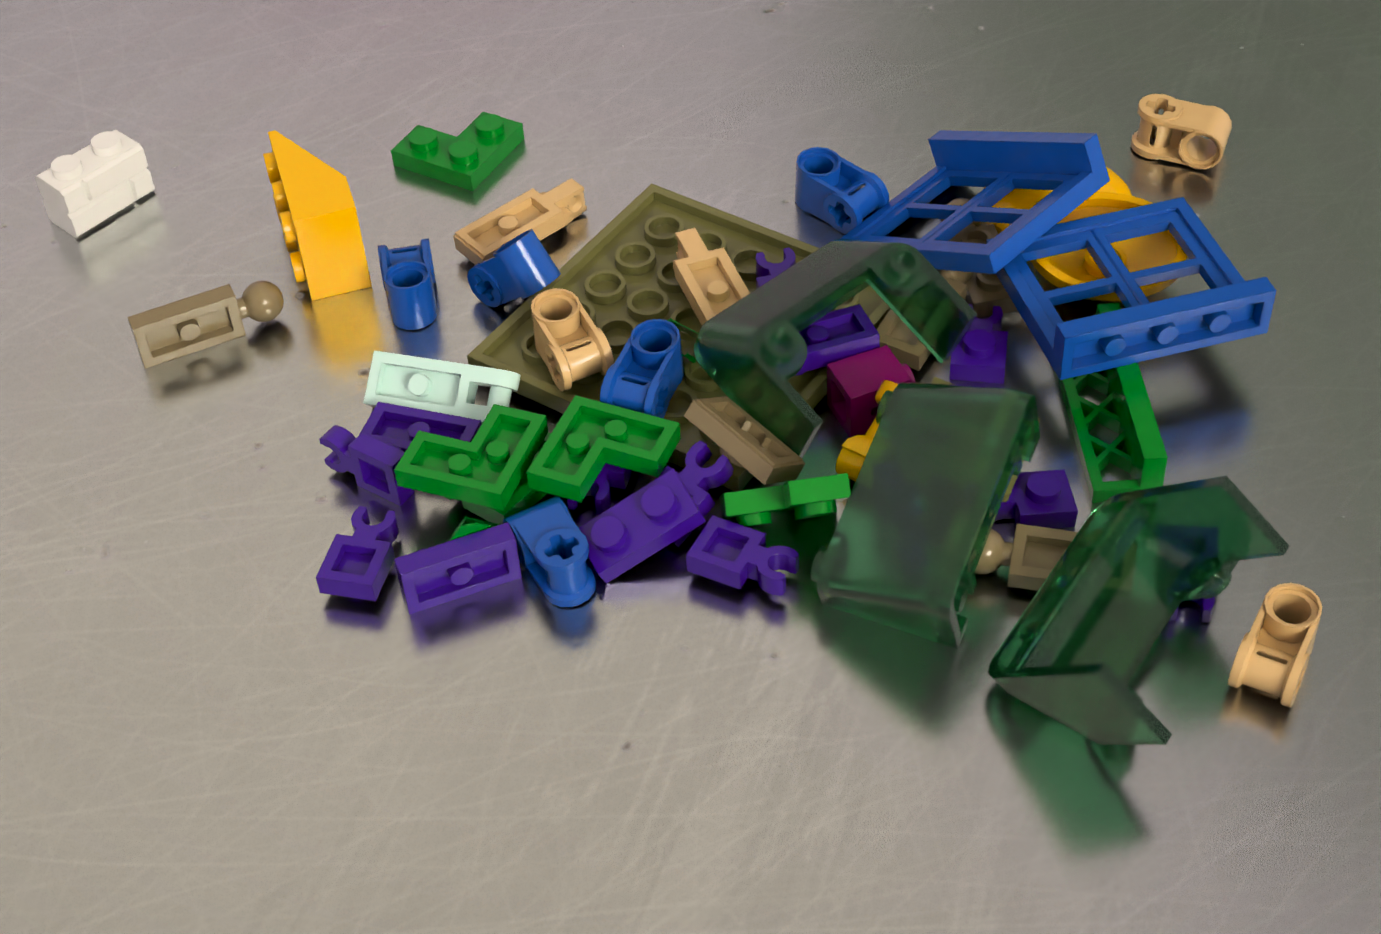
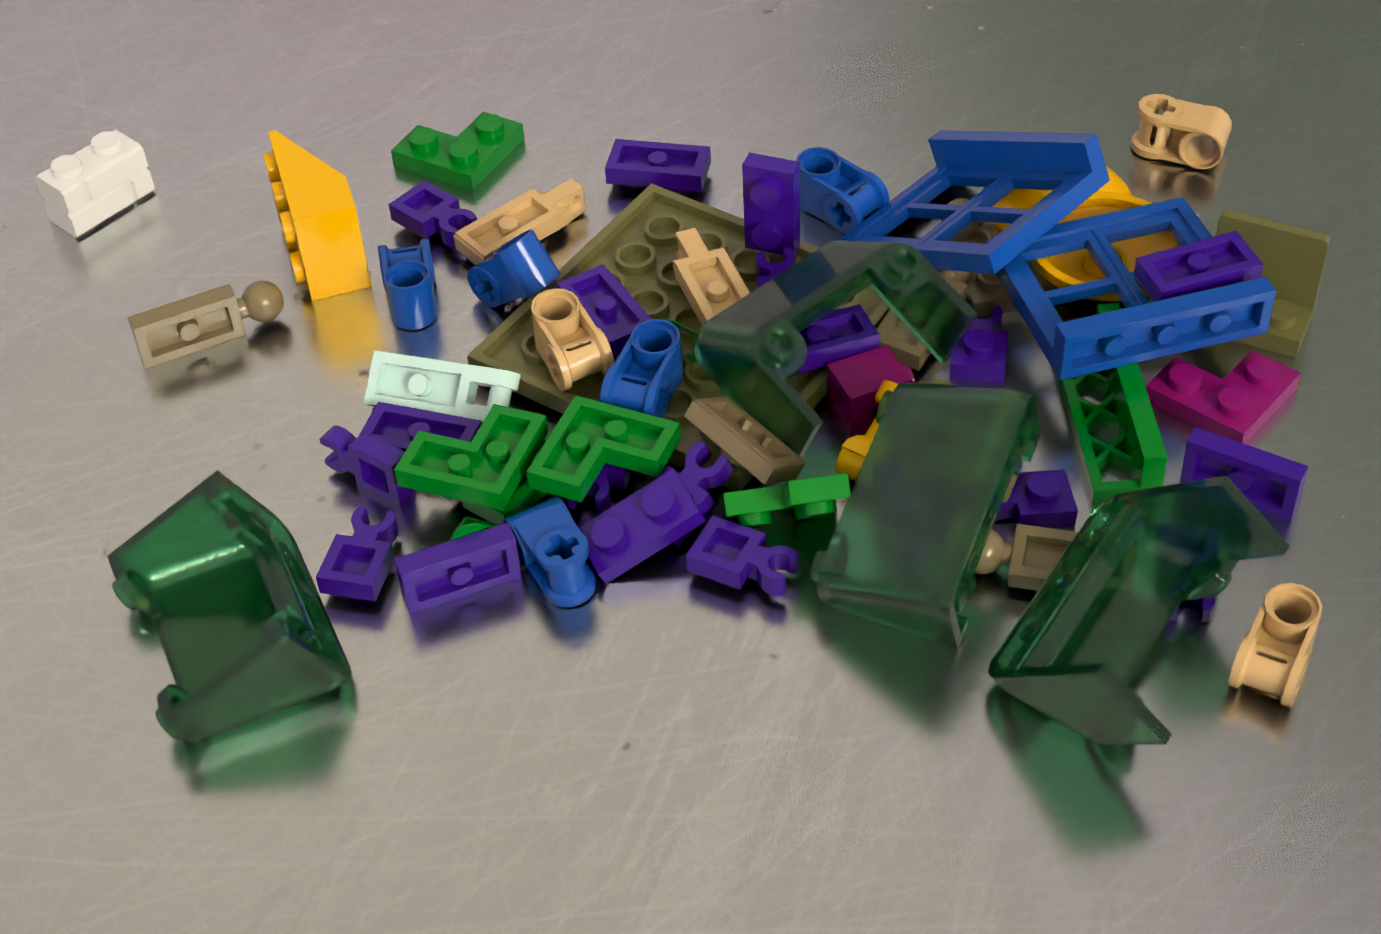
(229, 611): none -> clear green windscreen
(430, 210): none -> dark purple plate
(607, 304): none -> dark purple plate
(662, 164): none -> dark purple plate
(771, 203): none -> dark purple plate
(1197, 266): none -> dark purple plate
(1226, 406): none -> magenta plate
(1264, 478): none -> dark purple plate
(1294, 266): none -> olive bracket

